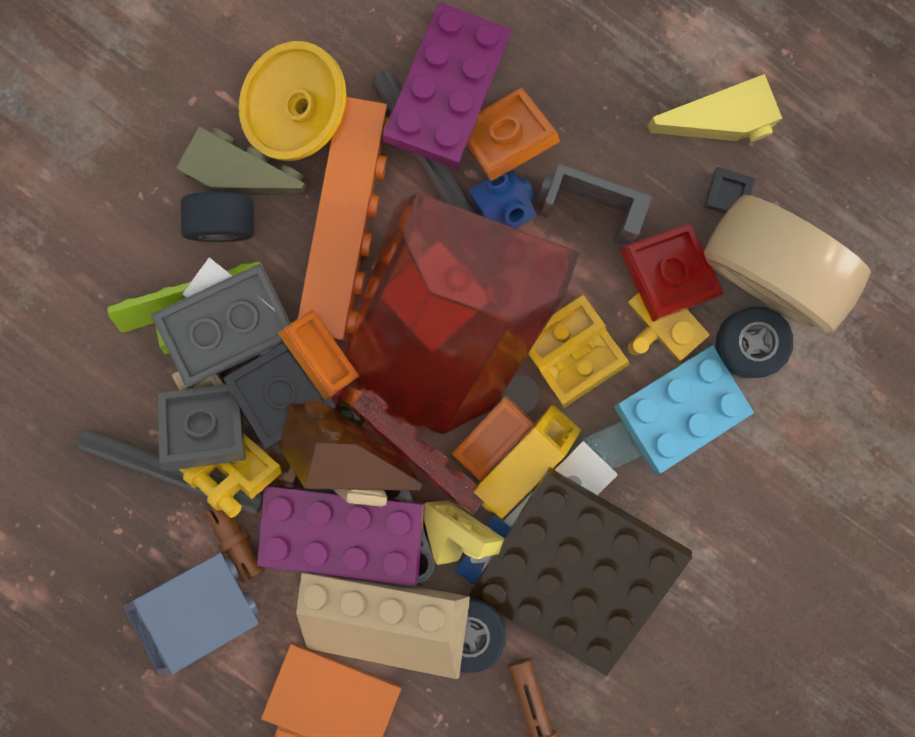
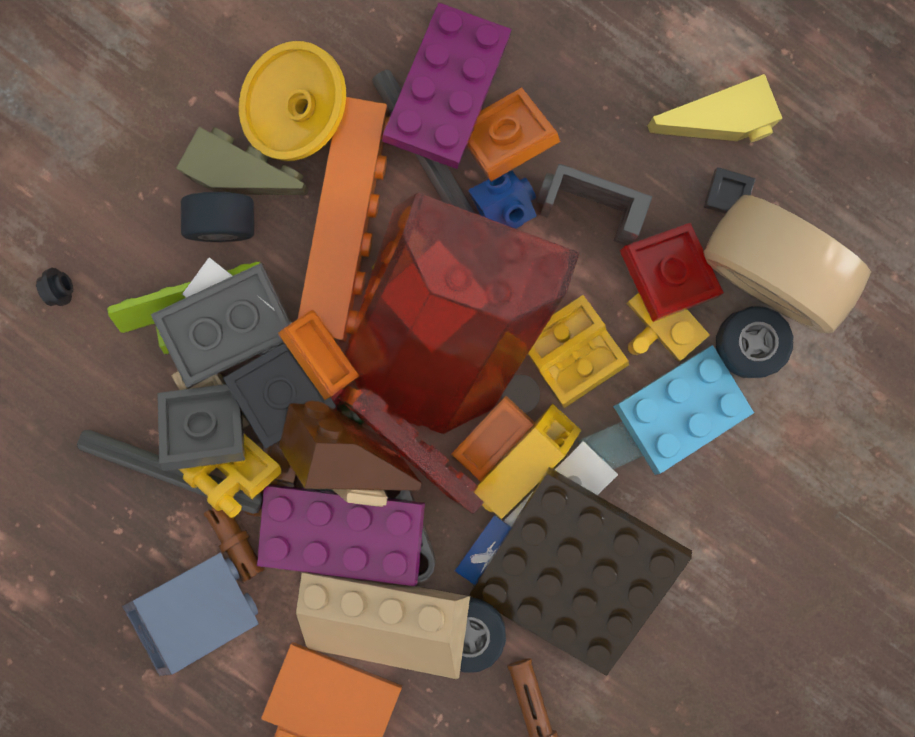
(55, 287): none -> black plate
(457, 532): light yellow slope -> none

